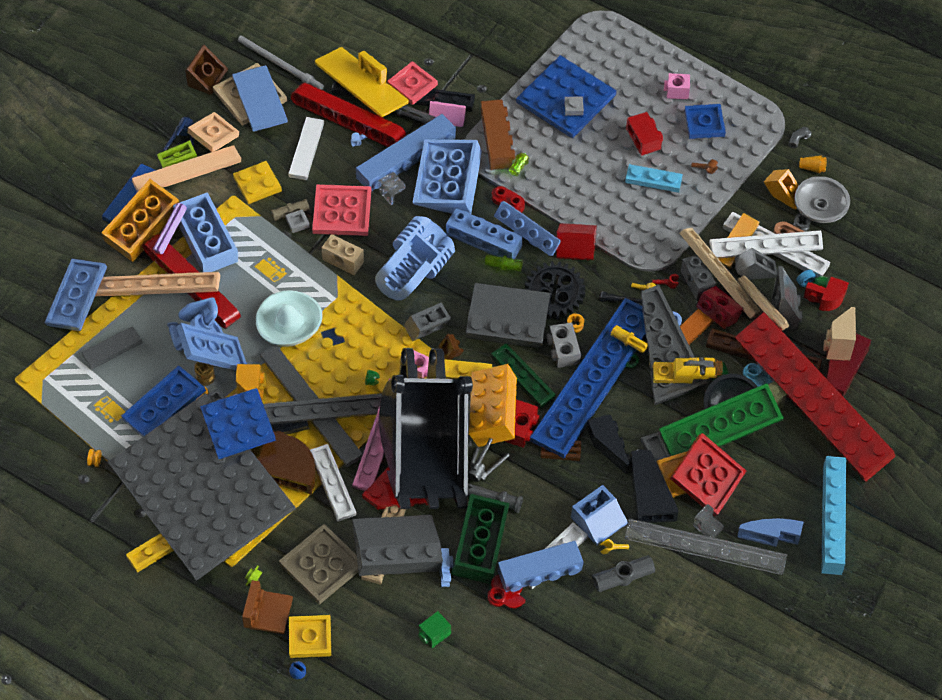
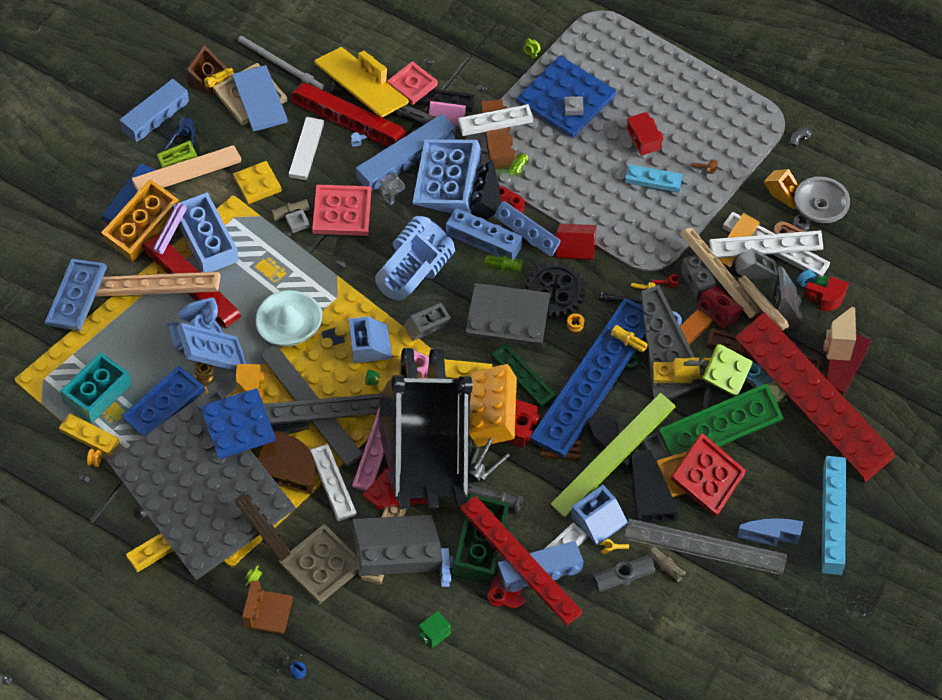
(89, 434): none -> yellow plate
(96, 387): none -> teal brick
(112, 347): dark grey tile -> none
(154, 110): none -> medium blue brick
(213, 132): light nougat plate -> none
(218, 77): none -> yellow axle
(260, 523): none -> dark brown piece
(309, 636): yellow plate -> none
(342, 254): tan brick -> none
(369, 340): none -> medium blue slope
(450, 347): reddish brown tile -> none
(486, 192): none -> black slope
(495, 120): none -> white tile
(521, 561): none -> red plate
(531, 48): none -> lime plate
(567, 344): light grey brick -> none
(613, 454): none -> lime tile
(666, 564): none -> dark tan pin
(677, 86): bright pink brick -> none
(705, 121): blue plate -> none
(707, 523): clear panel -> none
(727, 370): none -> lime plate
(814, 163): light orange cone -> none

